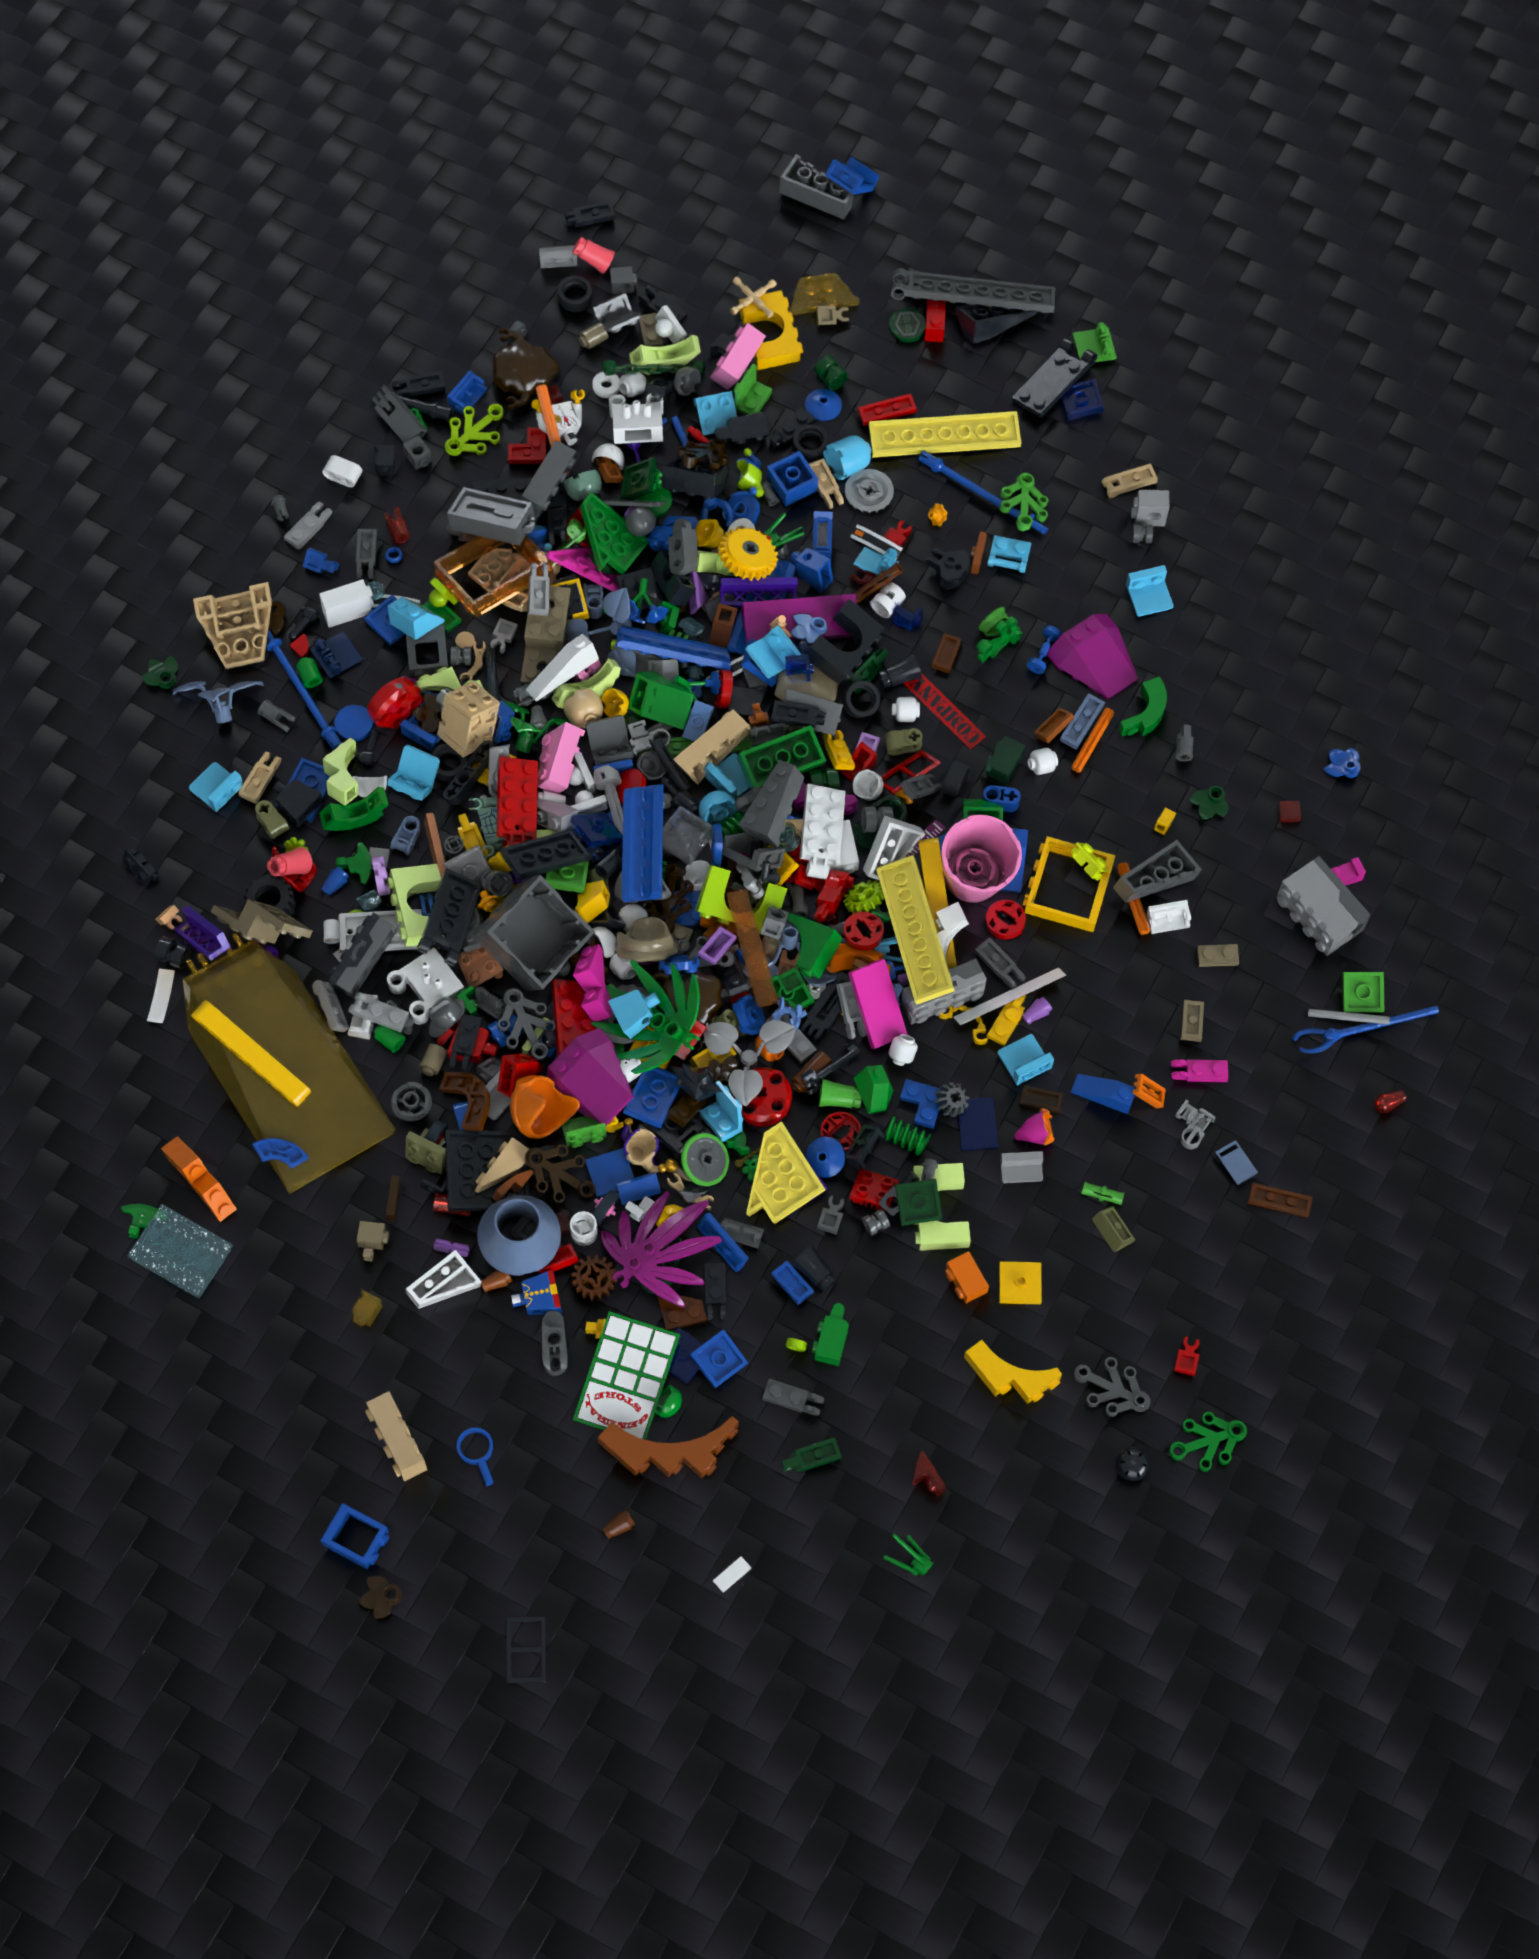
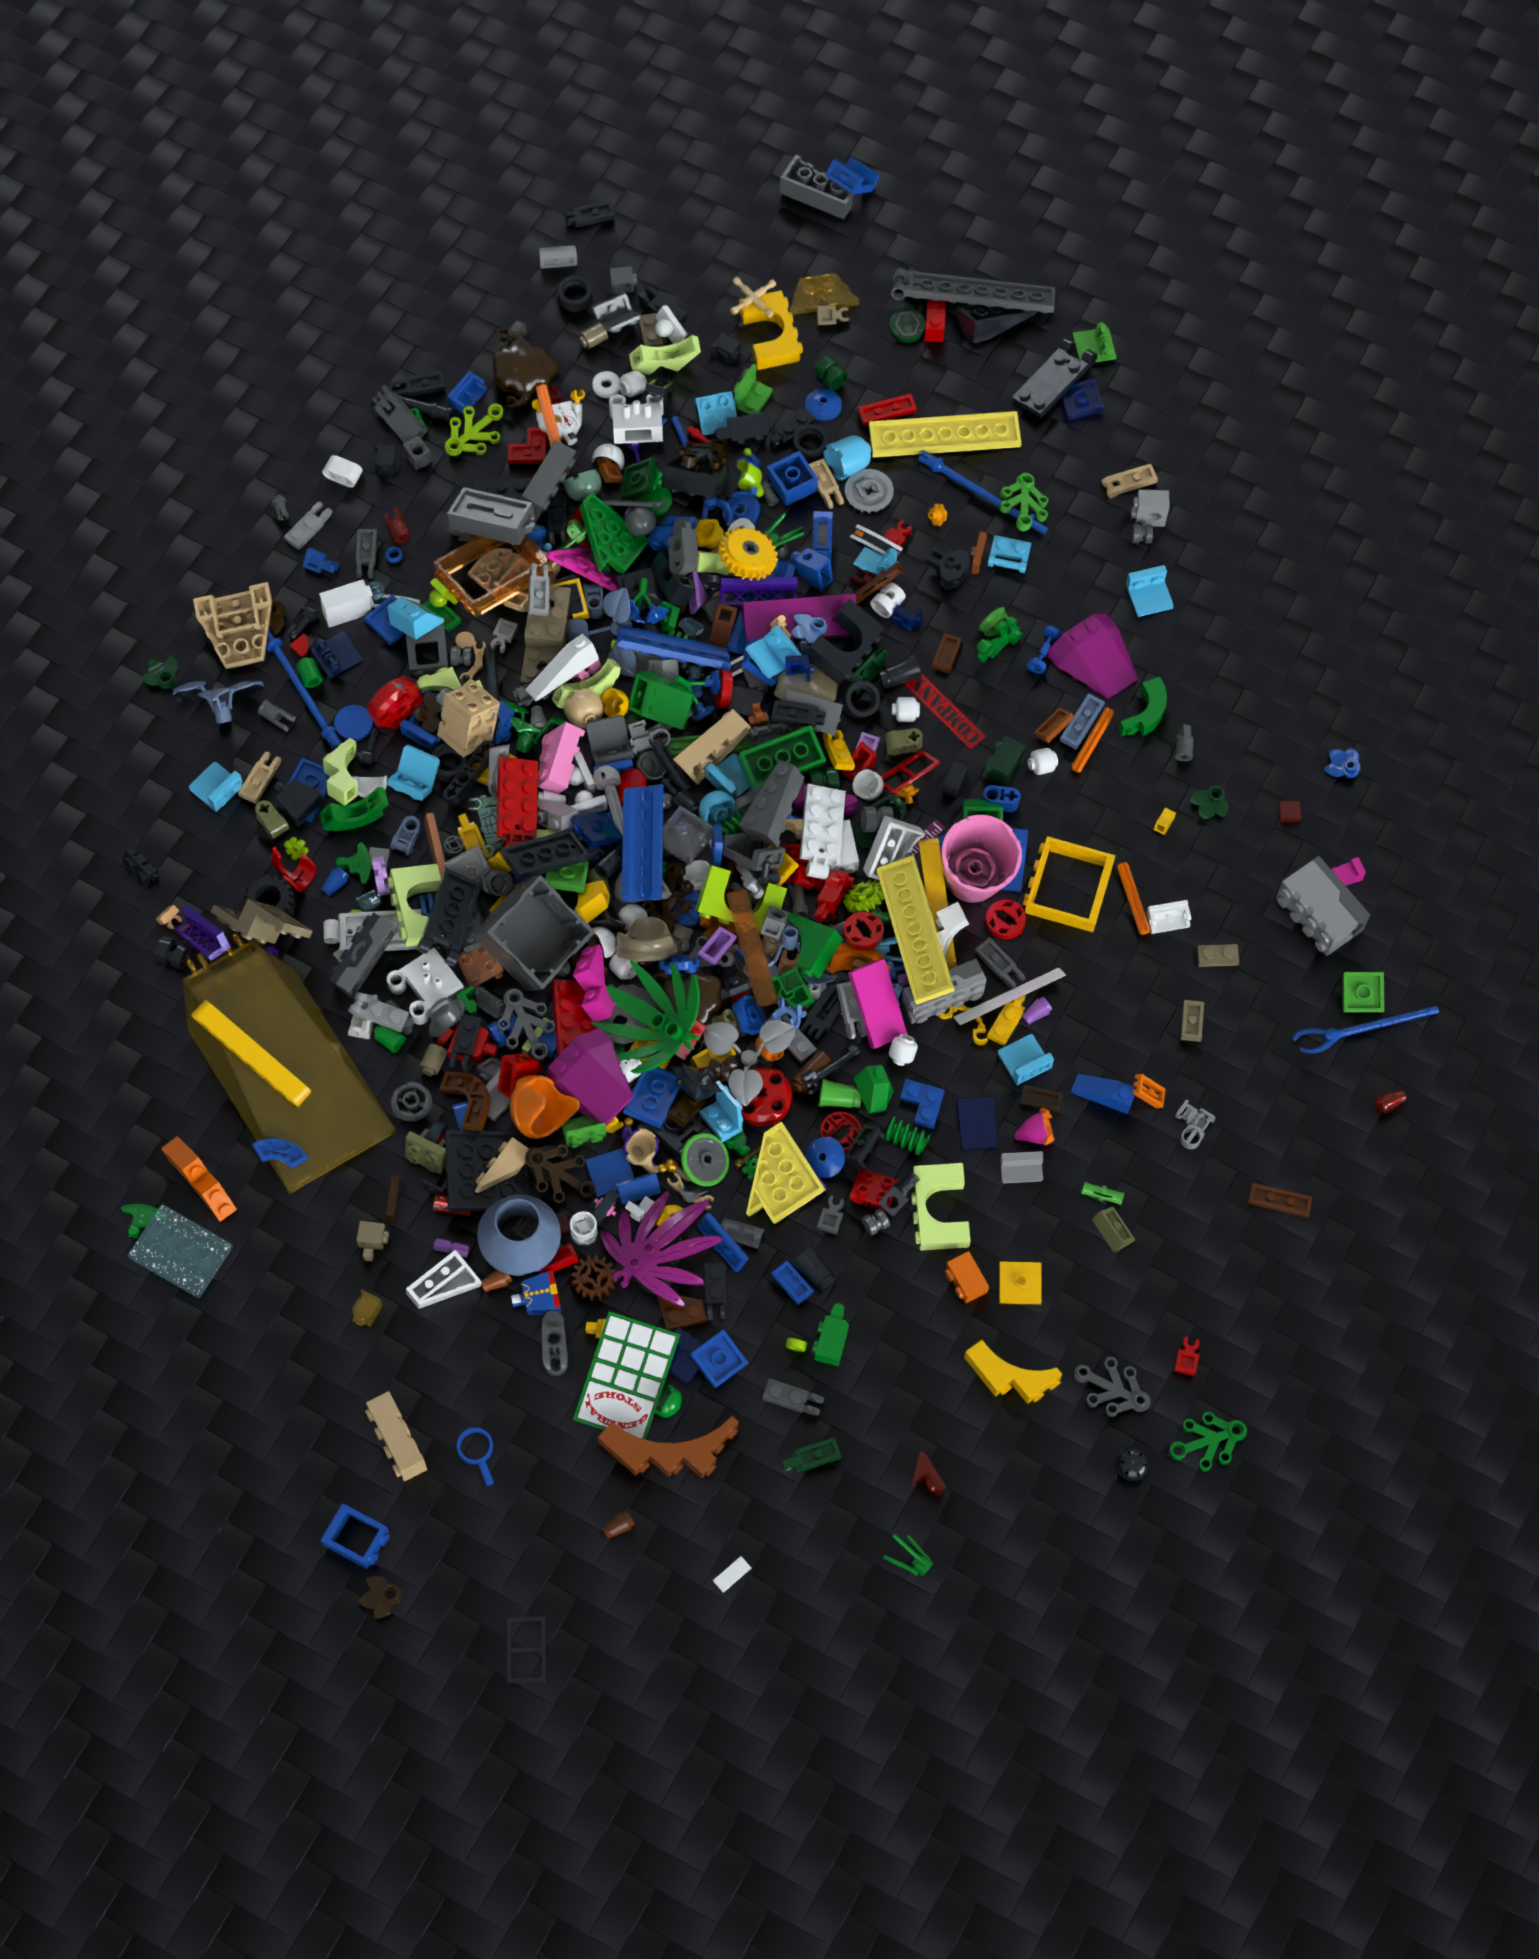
(161, 995): white sticker -> none
(292, 862): coral plant -> none
(331, 1006): light grey hinge -> none
(488, 901): light orange plant -> none
(515, 1183): dark orange slope -> none
(548, 1038): black piece -> none
(593, 254): coral plant -> none
(609, 368): dark green piece -> none
(634, 1011): medium azure torso -> none
(686, 379): dark grey hair -> none
(698, 720): medium blue plate -> none
(738, 356): bright pink wedge -> none
(789, 840): clear light blue wheel -> none
(918, 1202): dark green tile -> none
(920, 786): dark grey hinge -> none
(929, 1169): dark grey pin -> none
(957, 1096): dark grey gear -> none
(1095, 865): neon yellow hinge -> none
(1160, 872): dark grey wedge -> none
(1201, 1070): dark pink hinge -> none
(1237, 1163): sand blue piece -> none
(1348, 1016): light grey bar -> none

